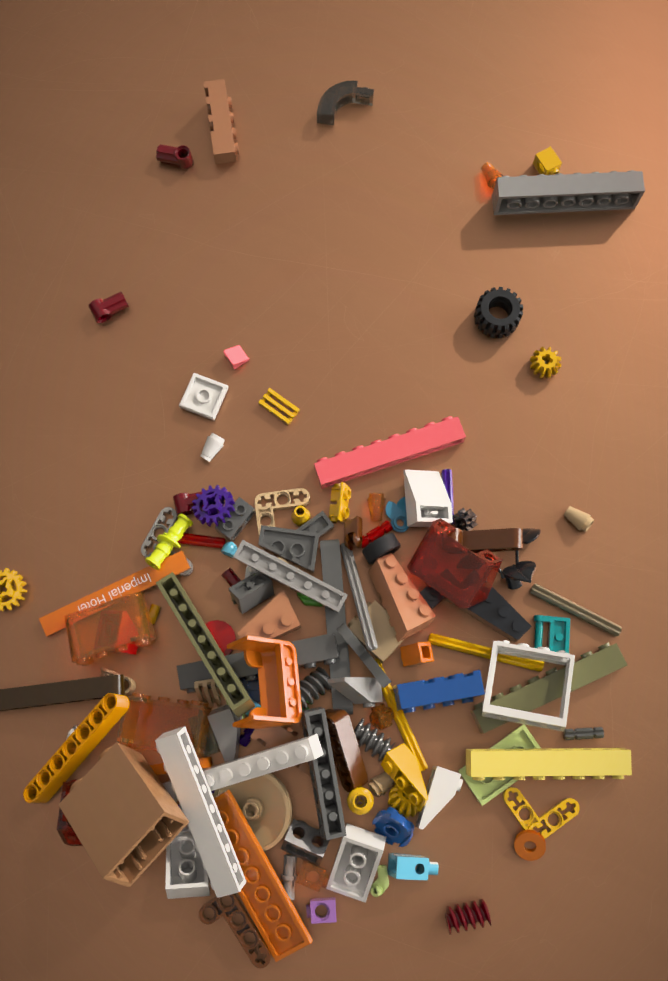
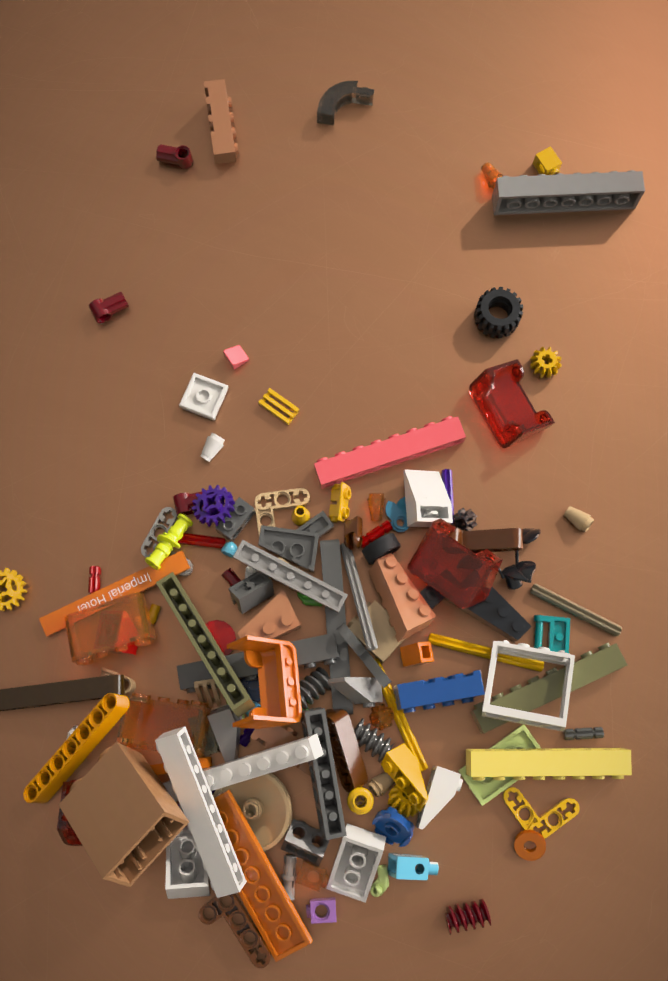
(94, 580): none -> red axle
(507, 405): none -> clear red windscreen

